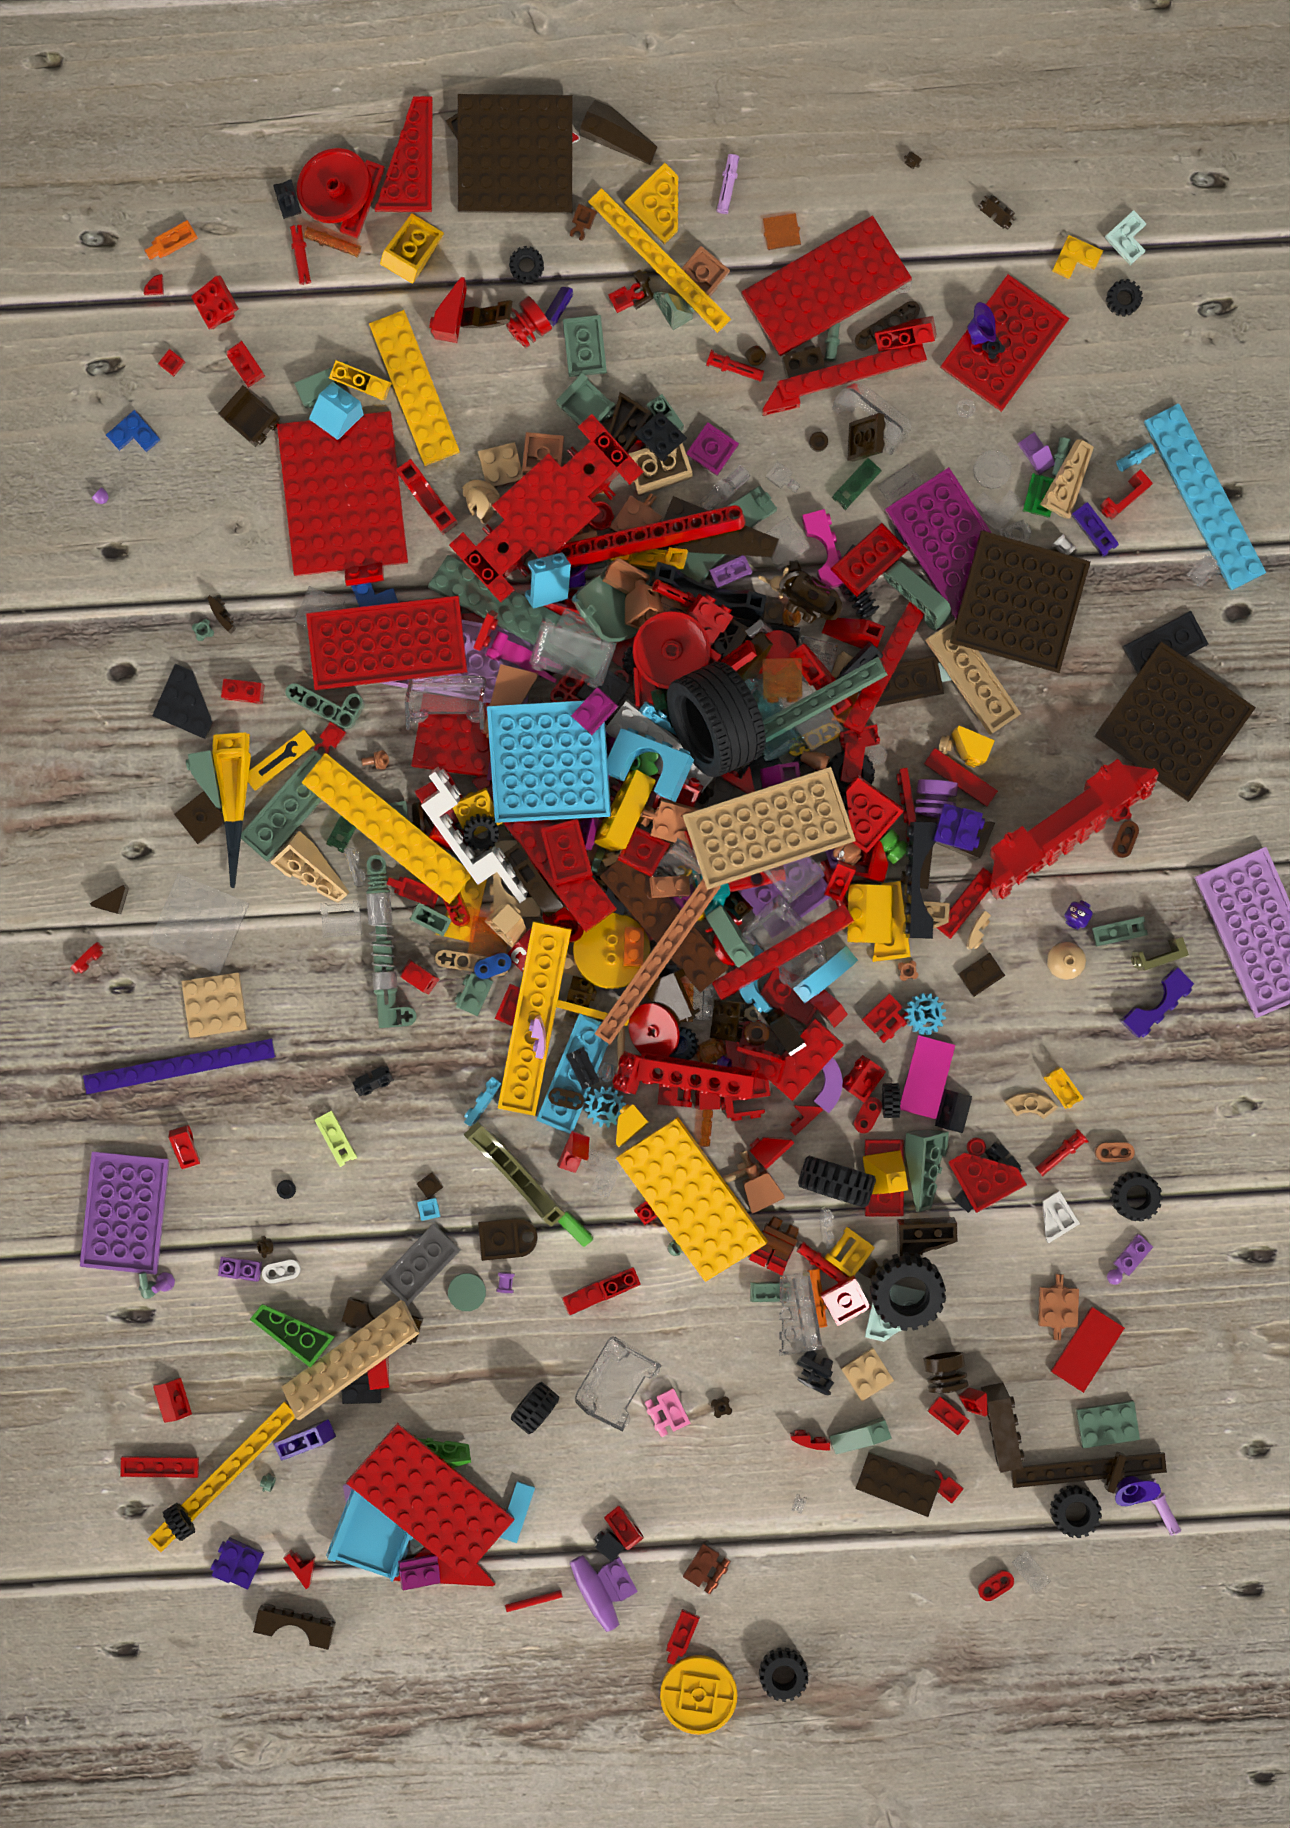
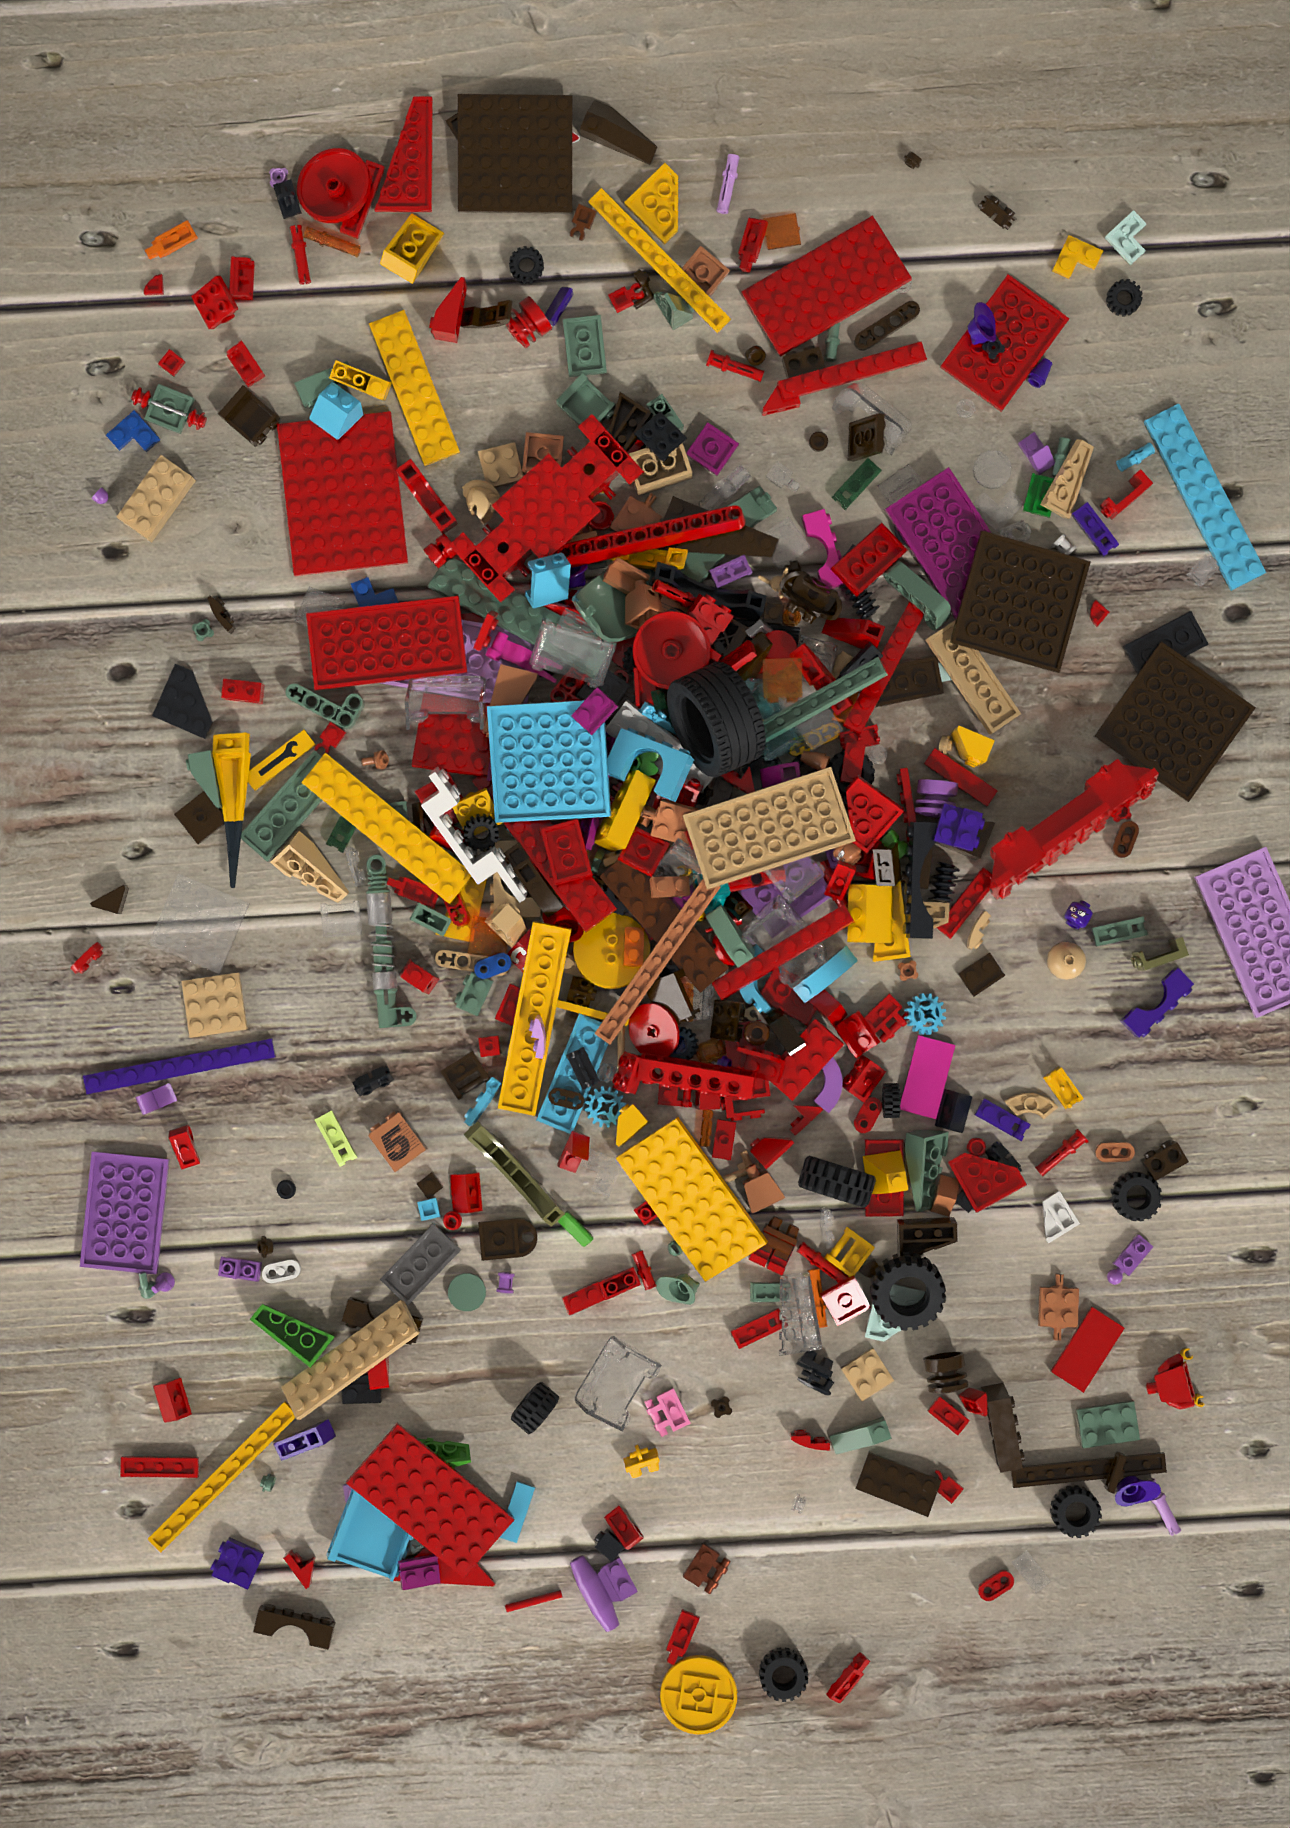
(156, 498): none -> tan brick
(156, 1099): none -> medium lavender panel
(169, 408): none -> sand green plate
(178, 1521): black tyre -> none
(242, 278): none -> red hinge
(274, 173): none -> lavender plate
(364, 574): red plate -> none
(396, 1141): none -> nougat panel
(434, 553): none -> red wheel
(452, 1225): none -> red plate
(460, 1070): none -> dark brown plate
(466, 1192): none -> red panel
(489, 1046): none -> red brick
(640, 1459): none -> yellow hips
(644, 1270): none -> red pin
(678, 1288): none -> sand green piece
(724, 1139): none -> red plate
(751, 243): none -> red hinge
(756, 1329): none -> red plate
(848, 1678): none -> red hinge
(857, 1034): none -> red bracket
(887, 864): none -> hinge
(907, 334): red slope -> none
(944, 882): none -> black piece
(945, 1195): none -> nougat slope
(1001, 1119): none -> dark purple plate
(1039, 374): none -> dark purple cone
(1098, 613): none -> red tile
(1166, 1165): none -> dark brown brick
(1174, 1383): none -> red torso

